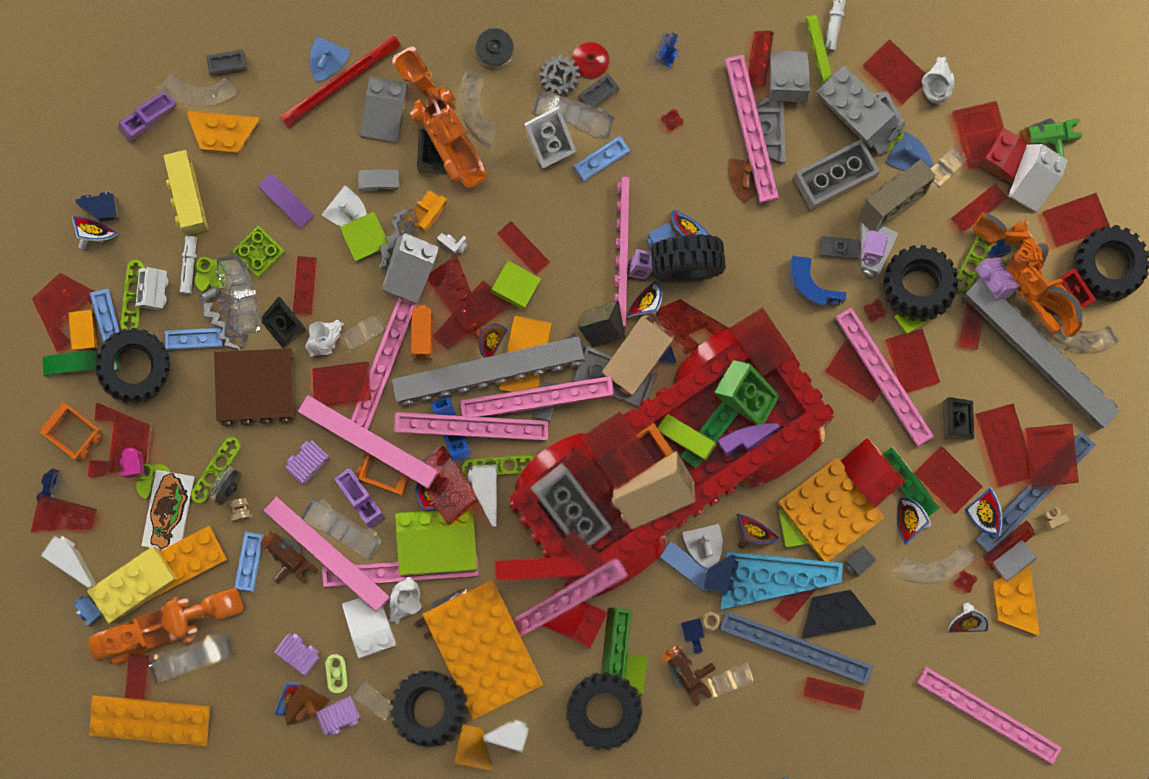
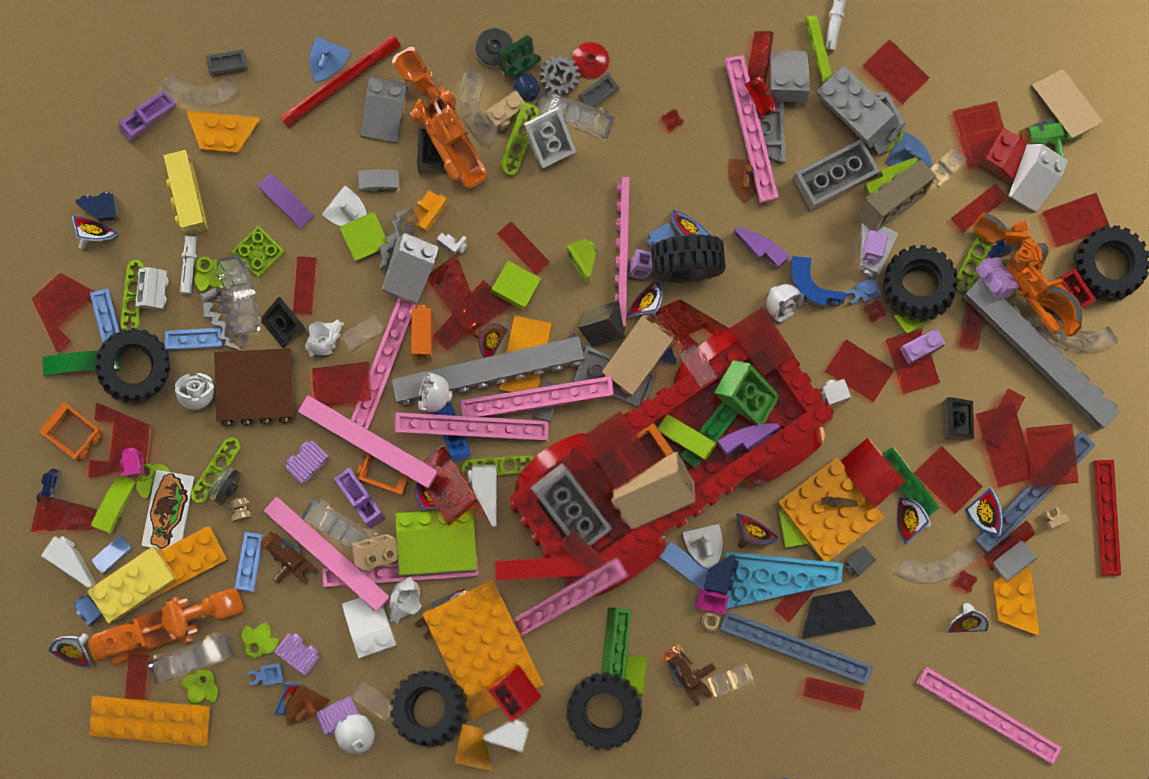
(71, 650): none -> shield
(83, 330): light orange panel -> none
(112, 554): none -> slope
(113, 504): none -> lime slope
(194, 391): none -> white cylinder
(198, 689): none -> lime plate
(261, 638): none -> lime plate
(269, 675): none -> medium blue plate
(335, 674): yellowish green plate -> none
(355, 734): none -> white cylinder
(375, 552): none -> tan brick
(434, 393): none -> white cylinder
(505, 111): none -> tan brick
(514, 693): none -> red slope
(517, 138): none -> lime beam
(518, 57): none -> dark green bracket
(527, 87): none -> dark blue head
(578, 623): red slope -> none
(583, 258): none -> lime slope
(601, 159): light blue tile -> none
(666, 51): clear blue plate -> none
(693, 632): clear blue plate -> none
(698, 365): none -> clear slope
(712, 601): none -> dark pink panel
(761, 247): none -> medium lavender slope
(763, 102): none -> red hinge
(782, 301): none -> white cylinder
(835, 392): none -> white brick
(838, 502): none -> clear smoke animal
(839, 247): dark grey plate -> none
(865, 290): none -> medium blue plate
(884, 377): bright pink tile -> none
(887, 174): none -> lime slope
(922, 346): none -> lavender brick
(938, 82): white hair -> none
(1003, 418): none -> clear red tile
(1067, 103): none -> tan sticker
(1107, 518): none -> red tile

